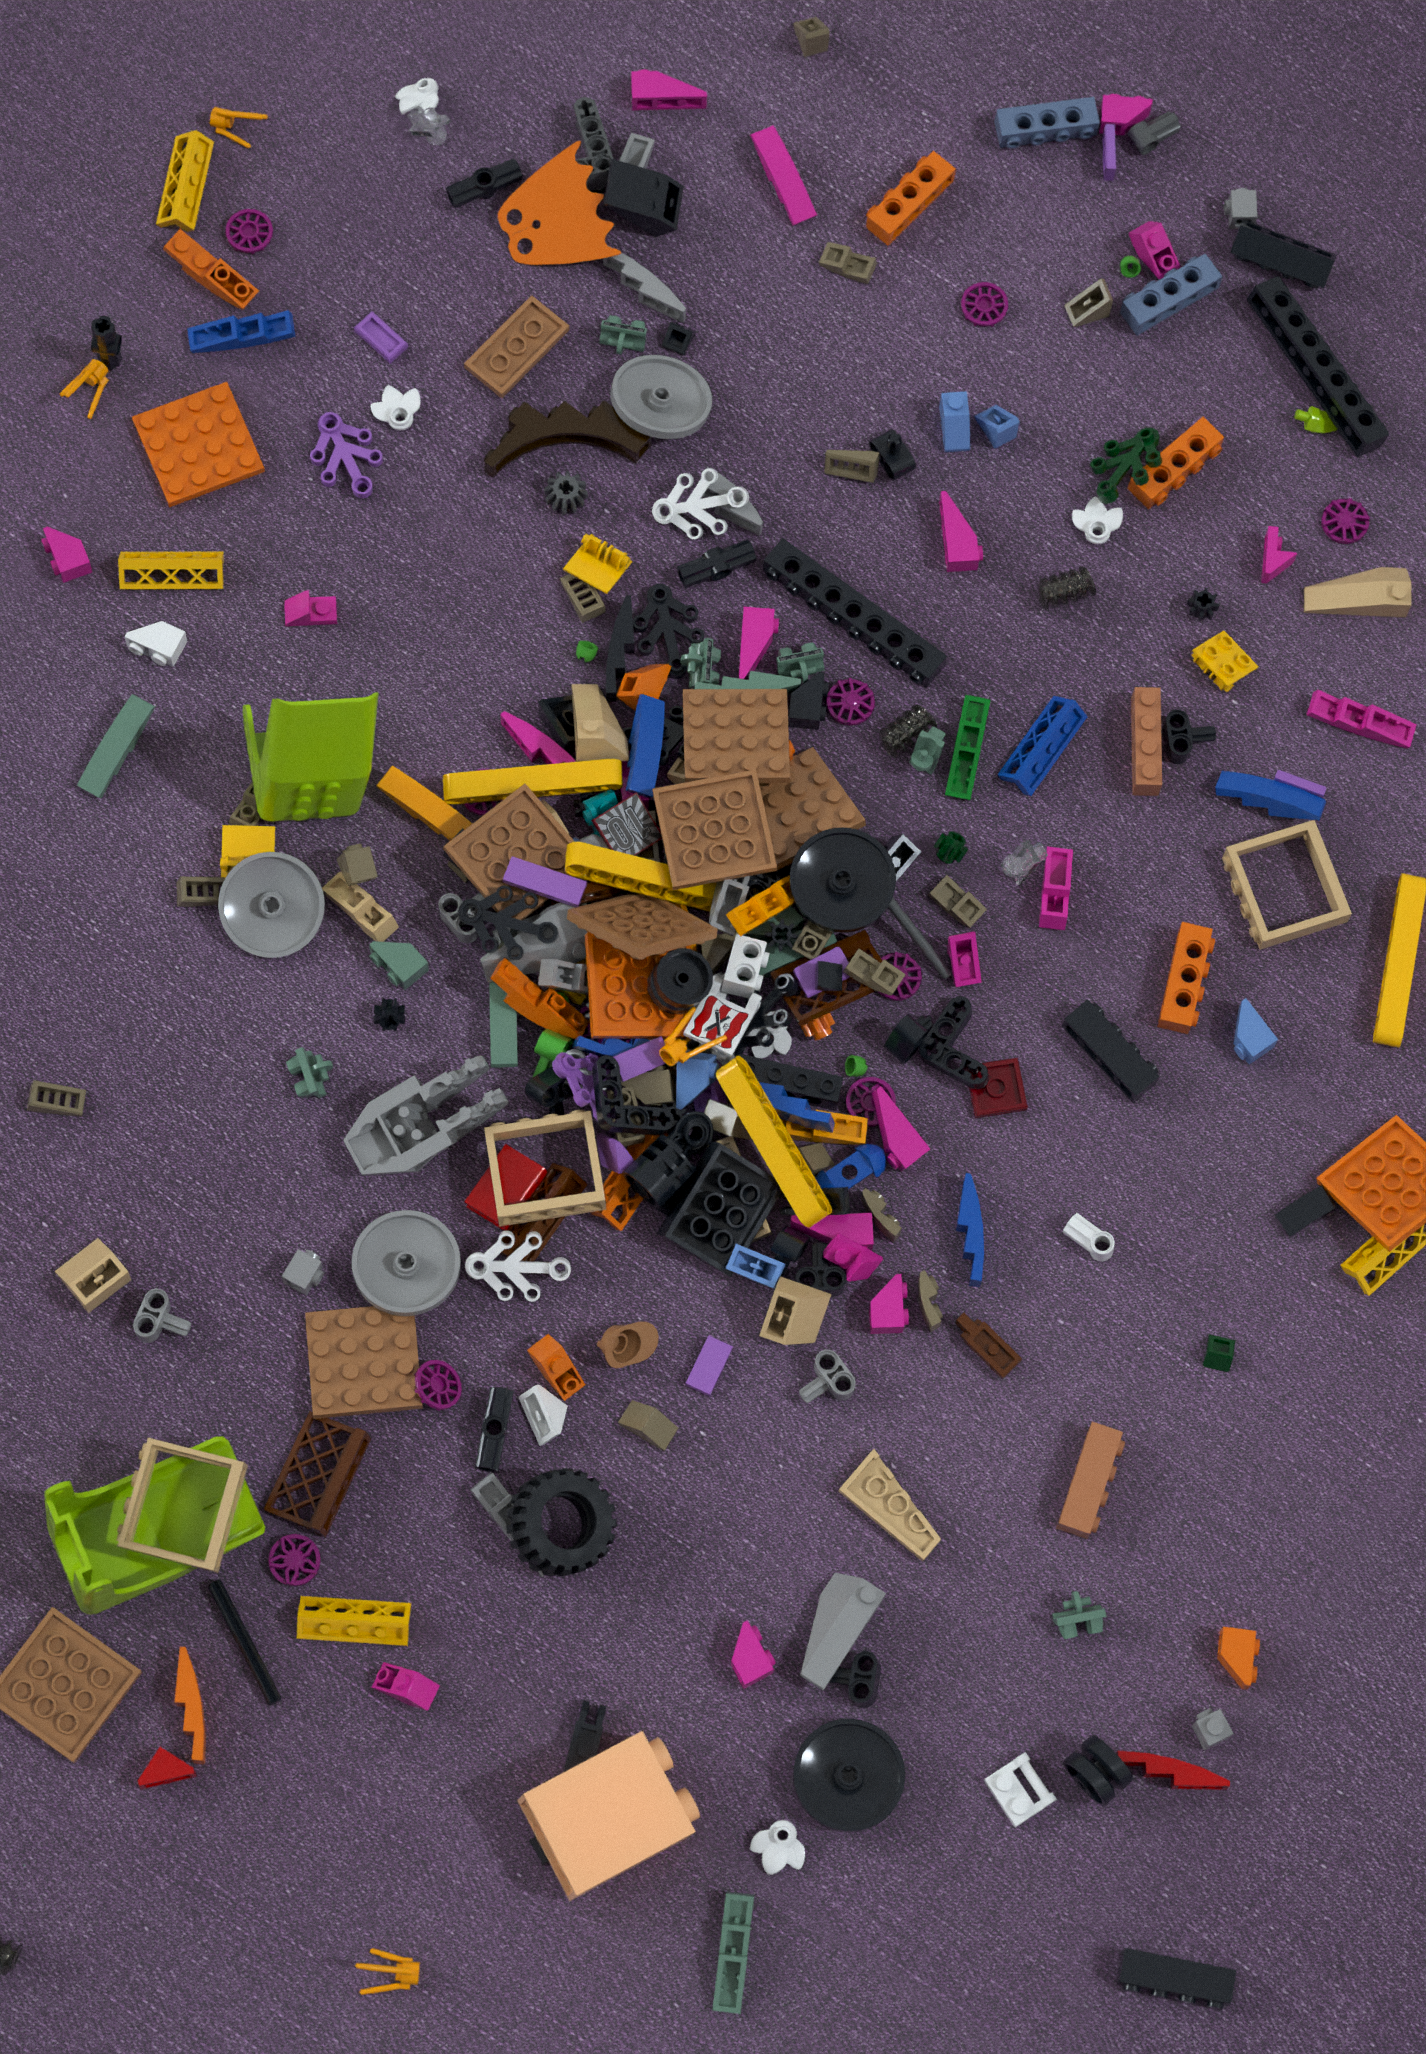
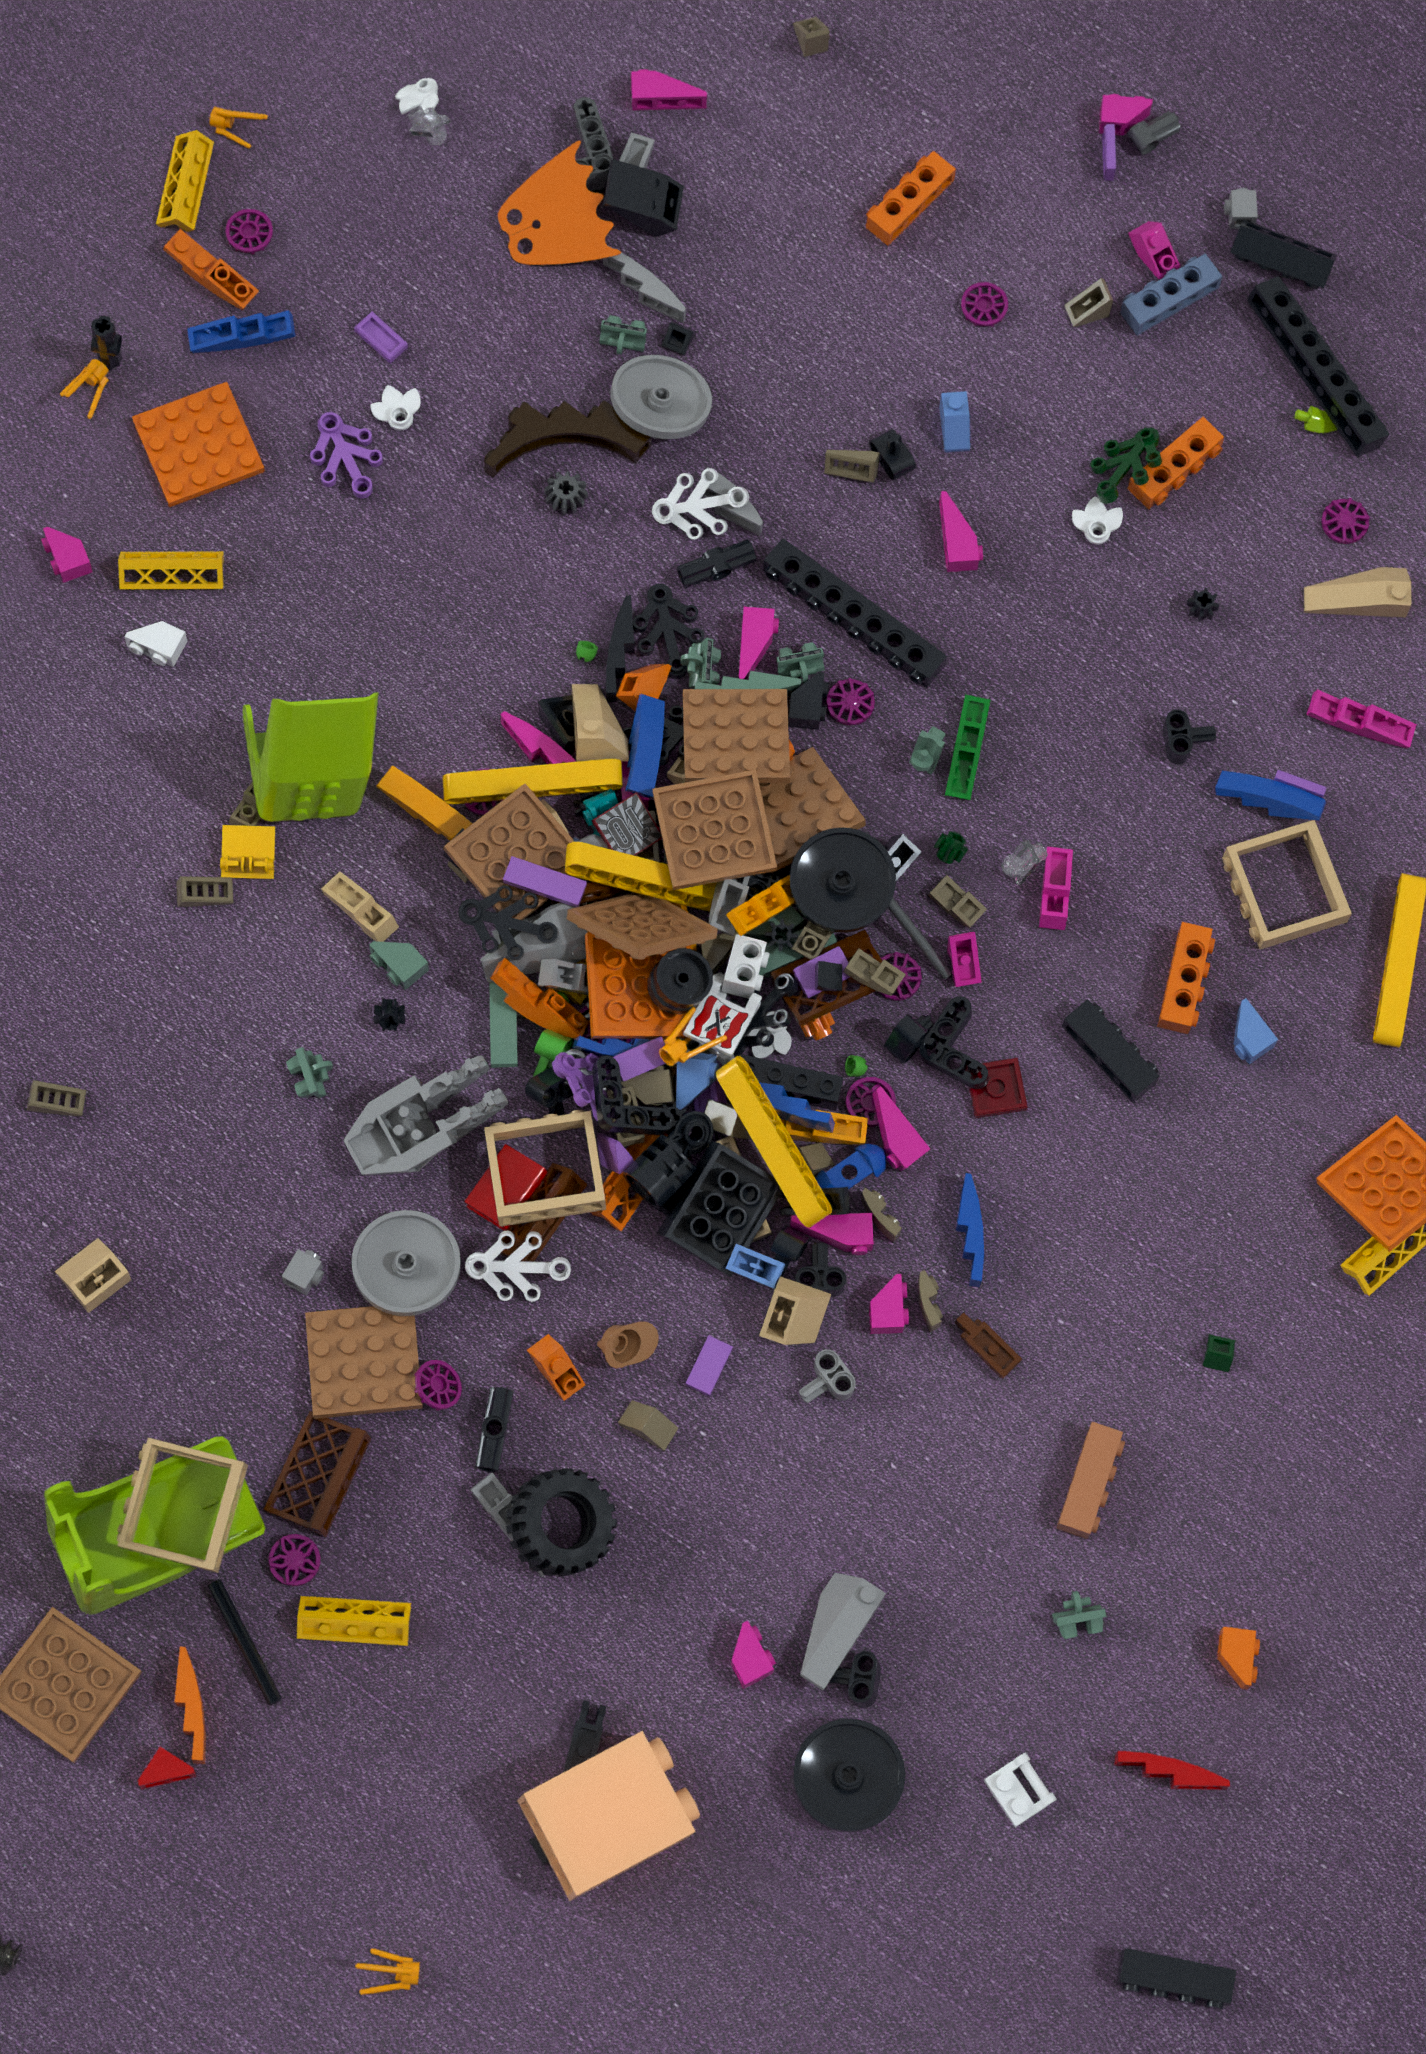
(116, 745): sand green slope -> none
(158, 1317): light grey beam -> none
(271, 904): light grey dish -> none
(307, 610): dark pink slope -> none
(357, 864): dark tan slope -> none
(406, 1686): dark pink slope -> none
(452, 919): light grey beam -> none
(497, 177): black piece -> none
(516, 346): medium nougat plate -> none
(544, 1413): white slope -> none
(589, 612): dark tan slope -> none
(598, 564): yellow hinge -> none
(733, 1952): sand green slope -> none
(778, 1851): white plate -> none
(783, 175): dark pink slope -> none
(846, 263): dark tan slope -> none
(853, 1257): dark pink slope -> none
(886, 1503): tan wing -> none
(905, 728): clear smoke piece -> none
(998, 425): medium blue slope -> none
(1047, 744): blue fence -> none
(1055, 113): sand blue brick -> none
(1066, 585): clear smoke piece -> none
(1088, 1235): white piece -> none
(1098, 1770): black wheel -> none
(1135, 264): bright green hinge -> none
(1146, 741): nougat brick -> none
(1211, 1728): light grey brick -> none
(1224, 659): yellow hinge -> none
(1274, 559): dark pink slope -> none
(1306, 1211): black slope -> none

